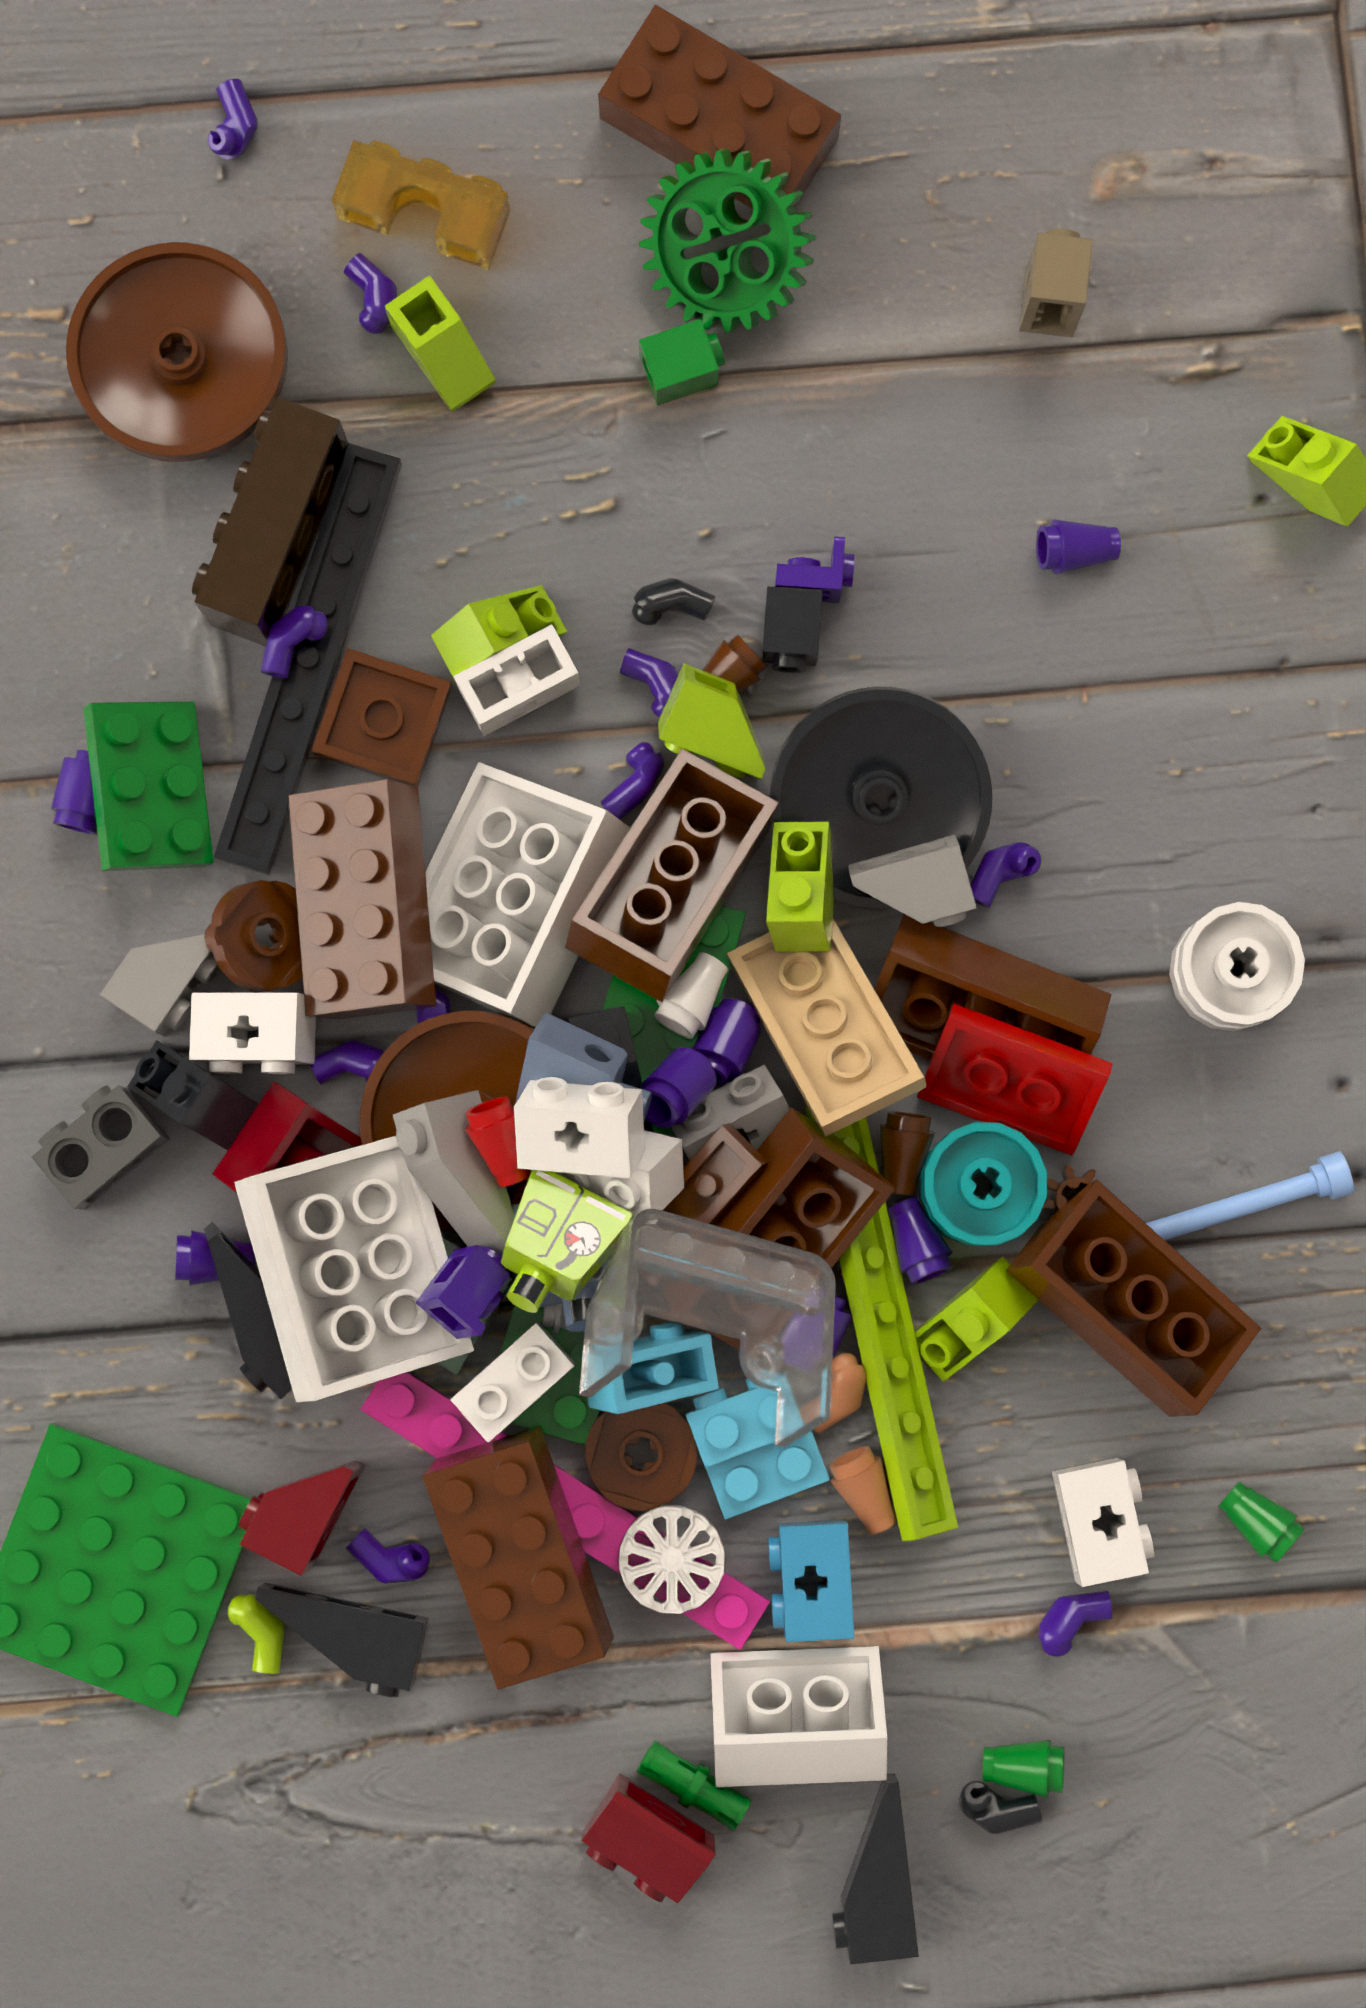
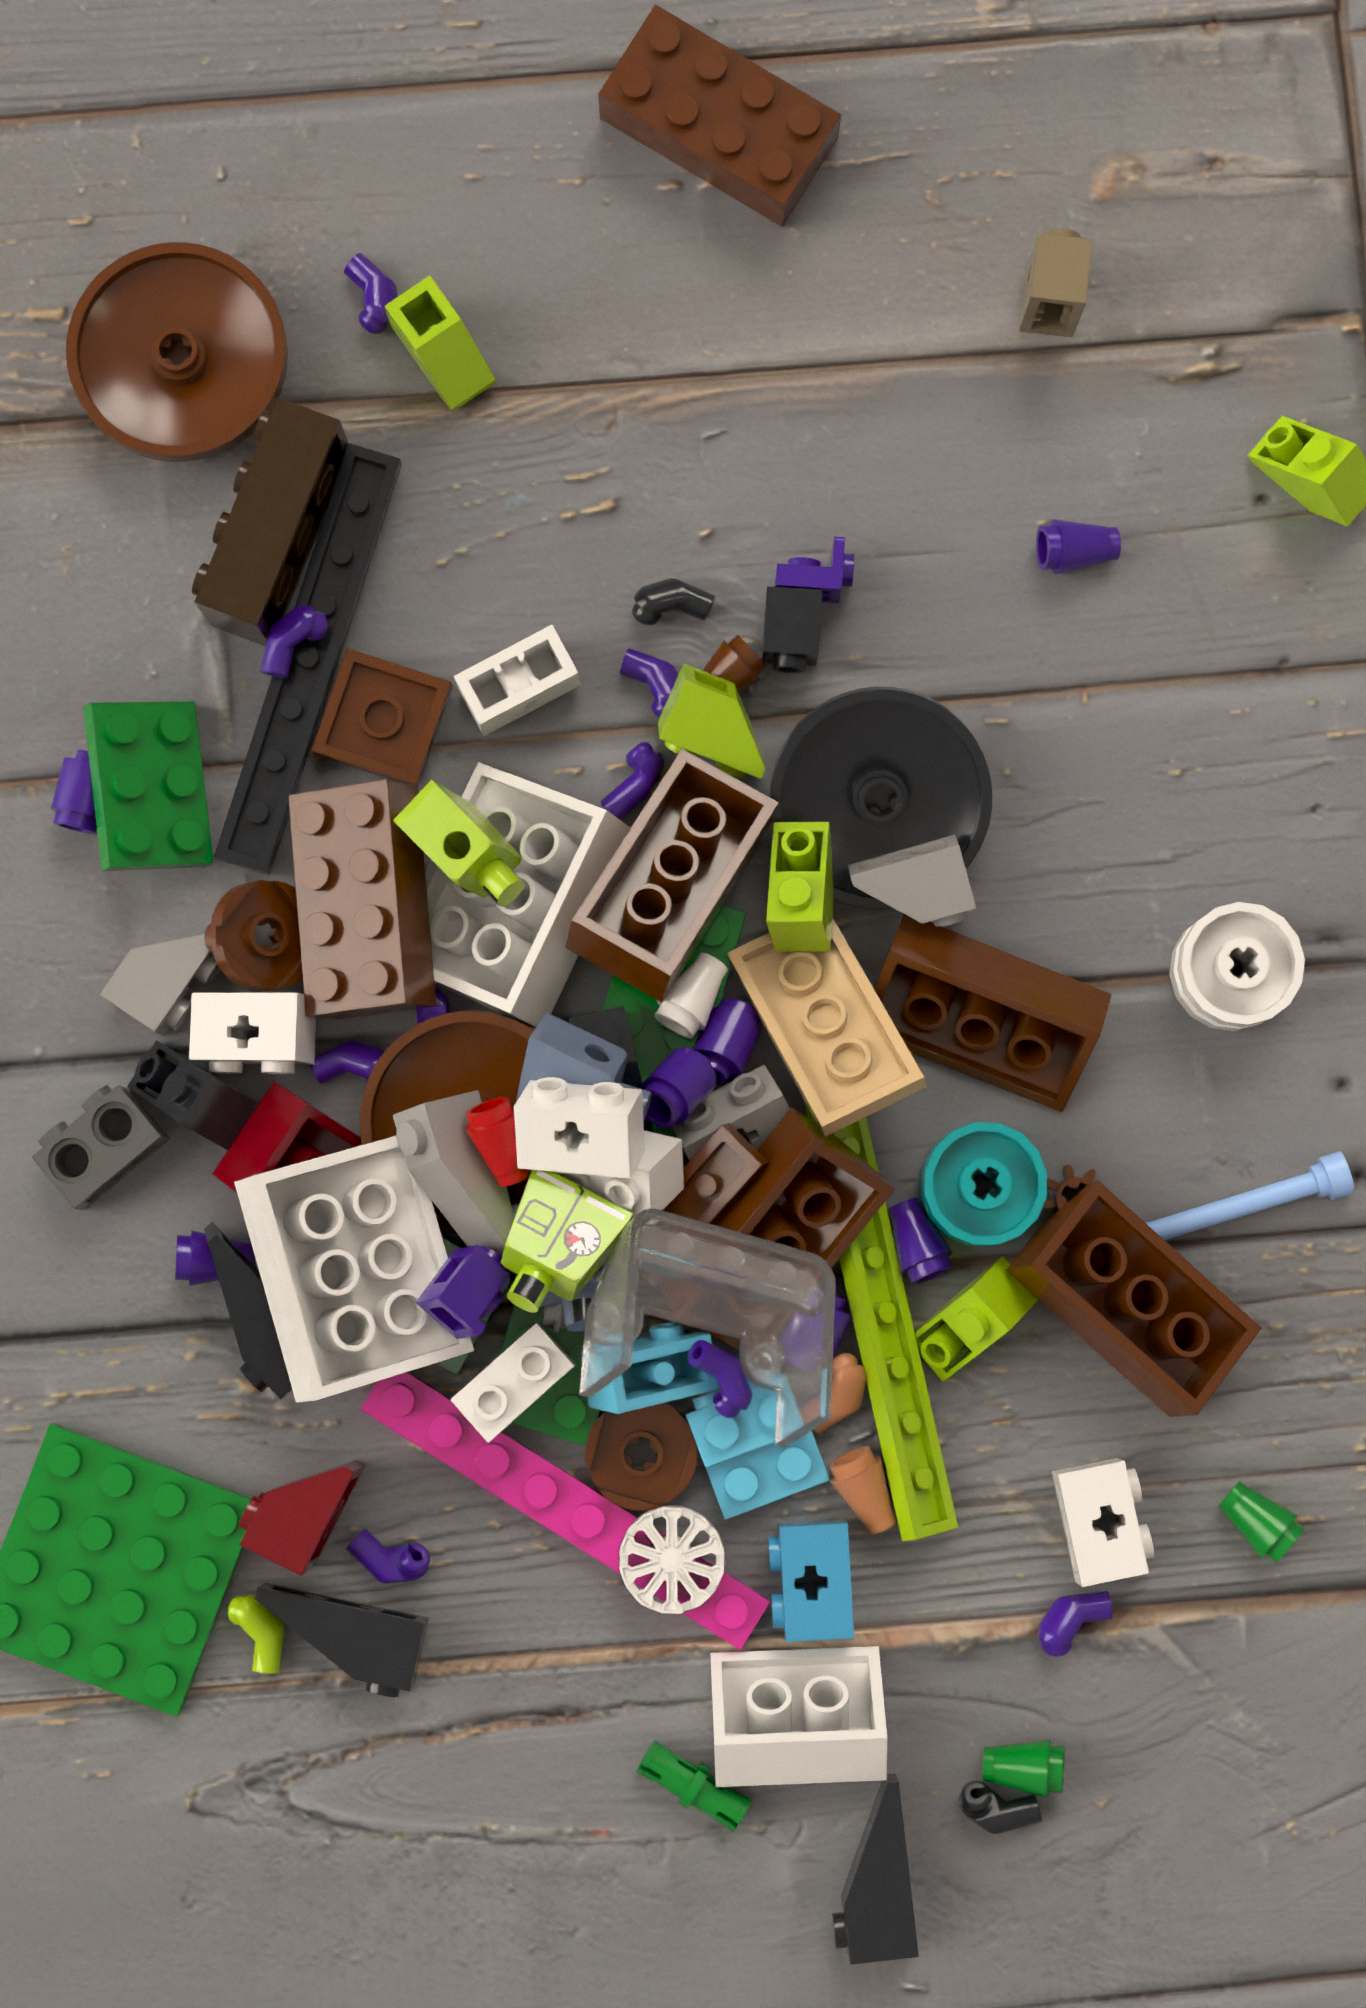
(238, 126): dark purple arm -> none
(381, 183): clear yellow arch -> none
(462, 843): none -> lime torso
(494, 625): lime slope -> none
(518, 1558): reddish brown brick -> none
(648, 1841): dark red slope -> none
(681, 361): green brick -> none
(712, 192): green gear -> none
(728, 1372): none -> dark purple arm
(904, 1149): reddish brown cone -> none
(1003, 865): dark purple arm -> none
(1014, 1079): red plate -> none

